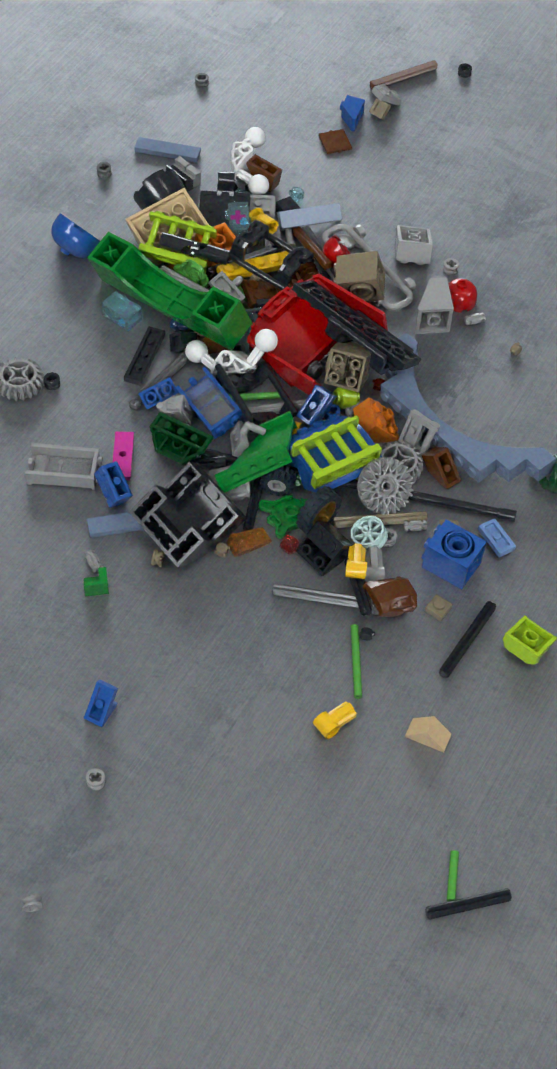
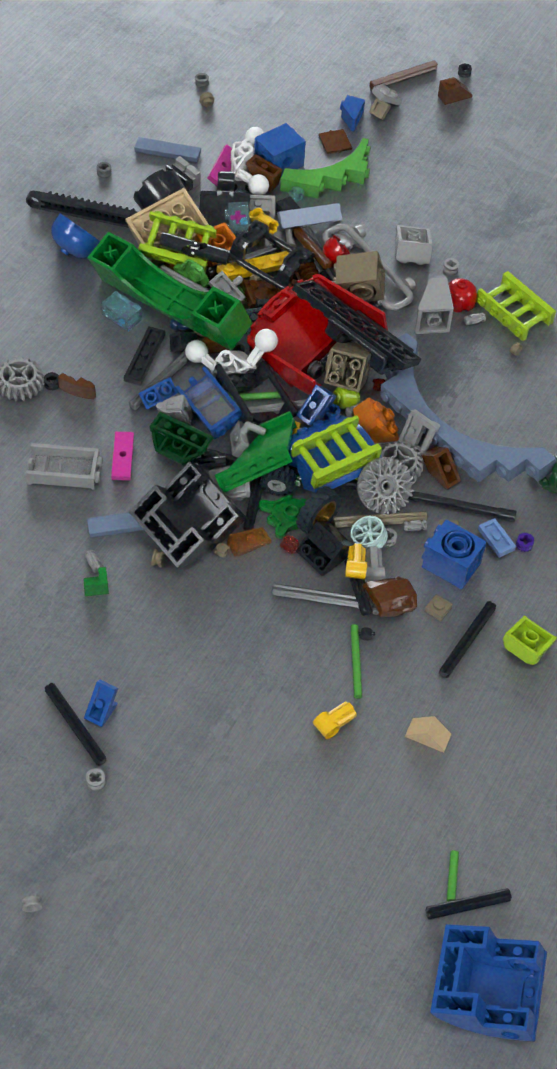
(75, 724): none -> black axle
(79, 388): none -> reddish brown slope
(80, 208): none -> black gear
(113, 484): blue brick -> none
(207, 99): none -> dark tan plate
(222, 163): none -> dark pink tile
(281, 147): none -> blue brick
(332, 177): none -> bright green arch
(452, 91): none -> reddish brown slope
(489, 983): none -> blue slope
(519, 293): none -> lime fence
(520, 544): none -> dark purple bush

